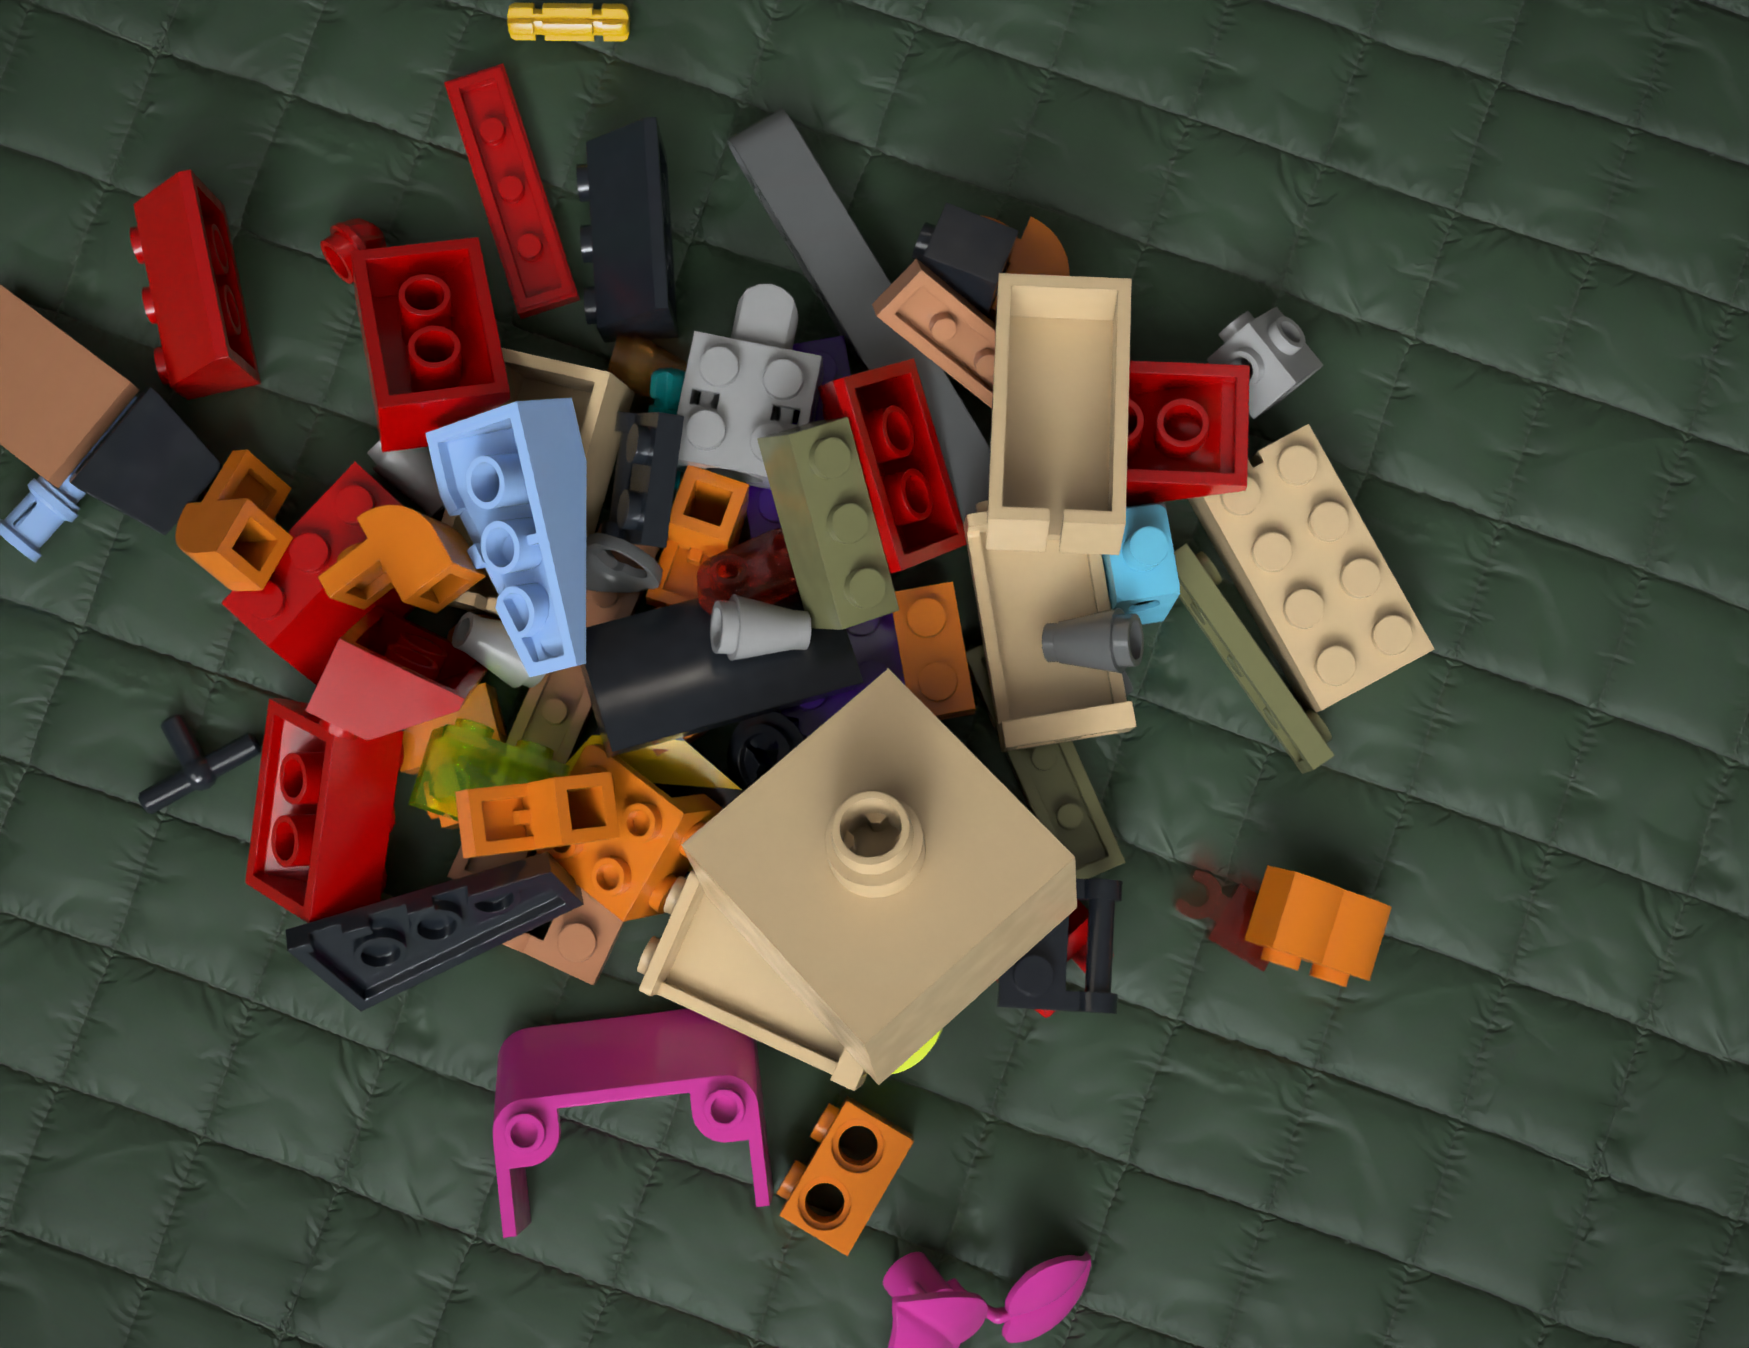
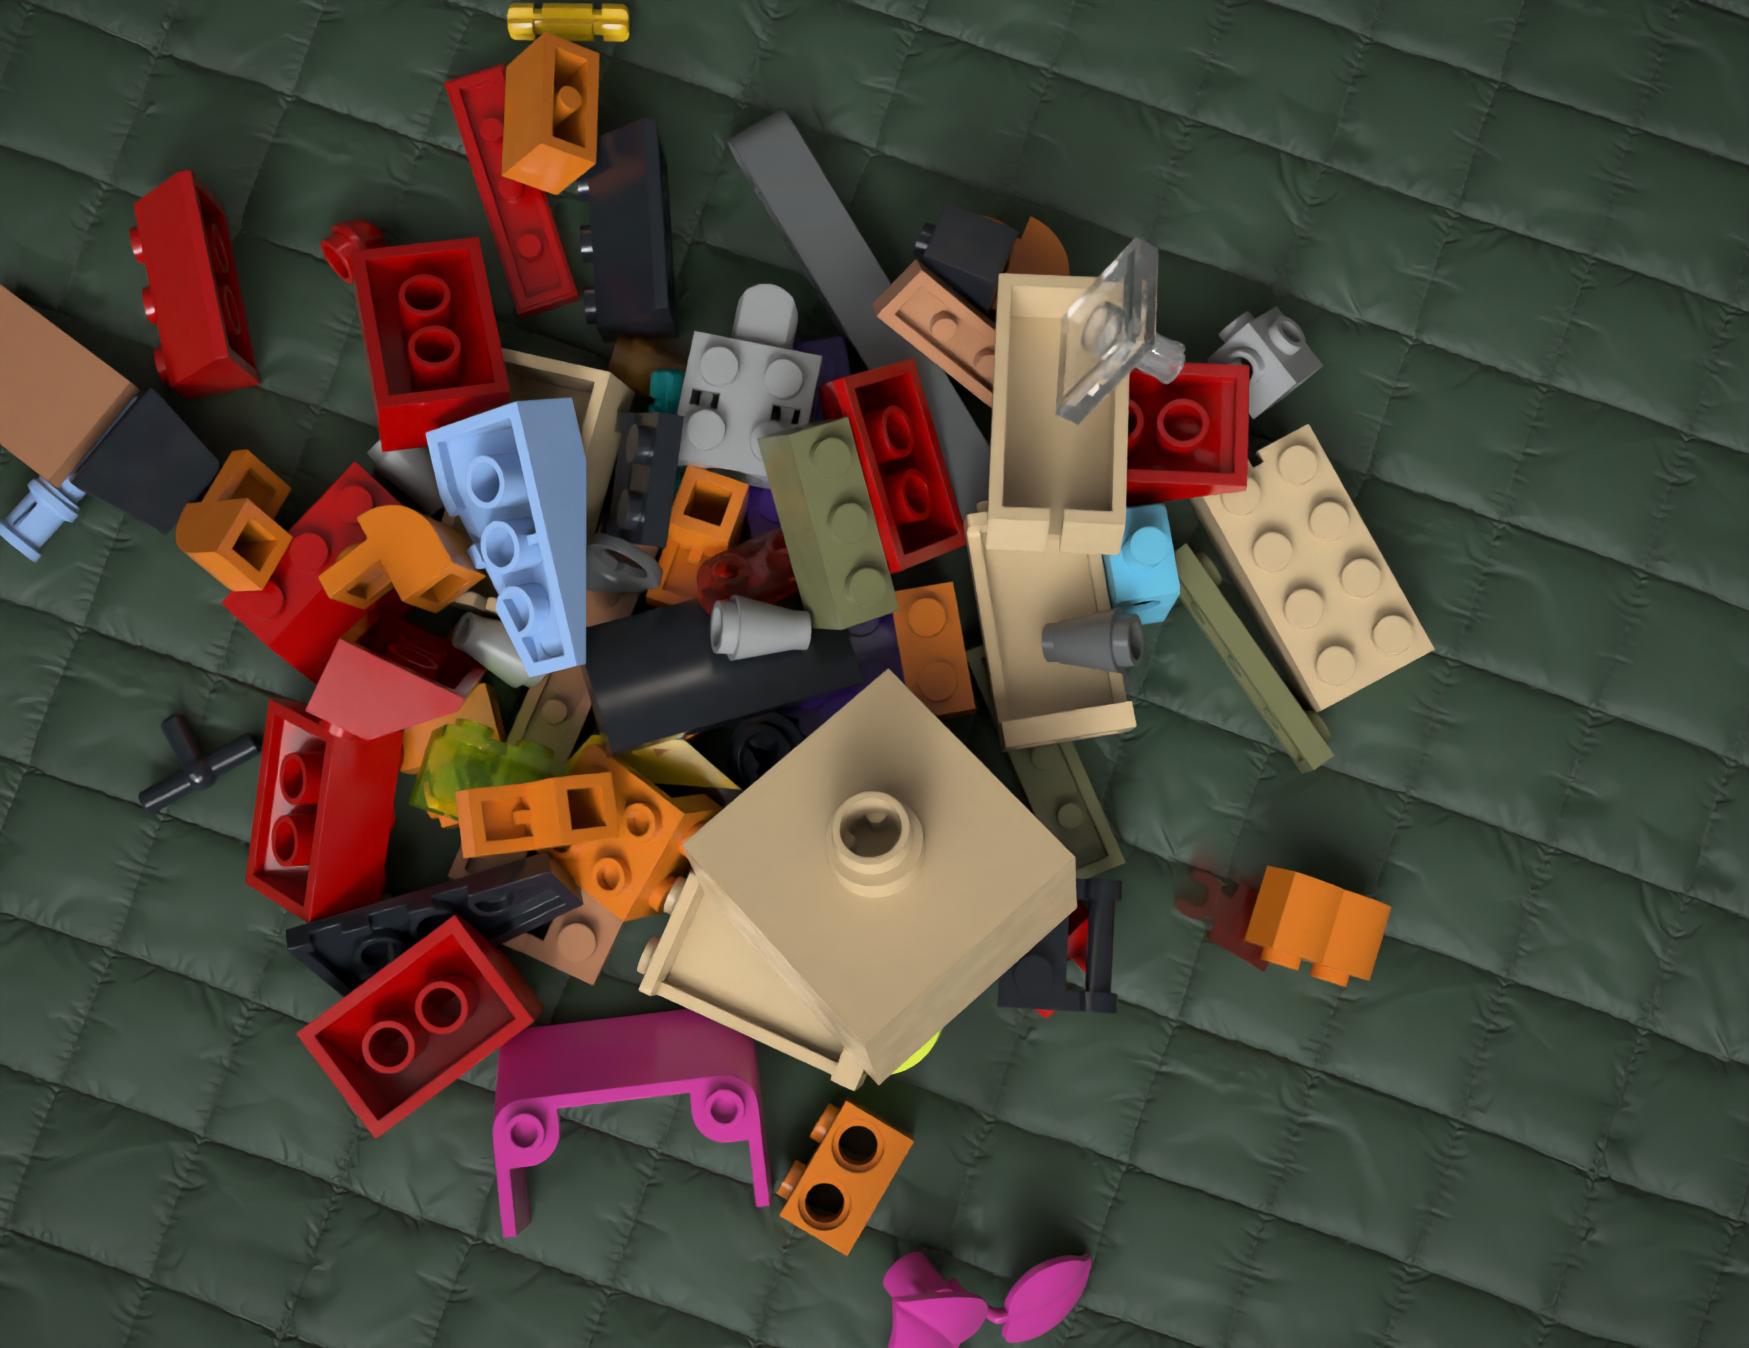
(420, 1023): none -> red slope
(550, 114): none -> orange brick
(1113, 333): none -> clear tile

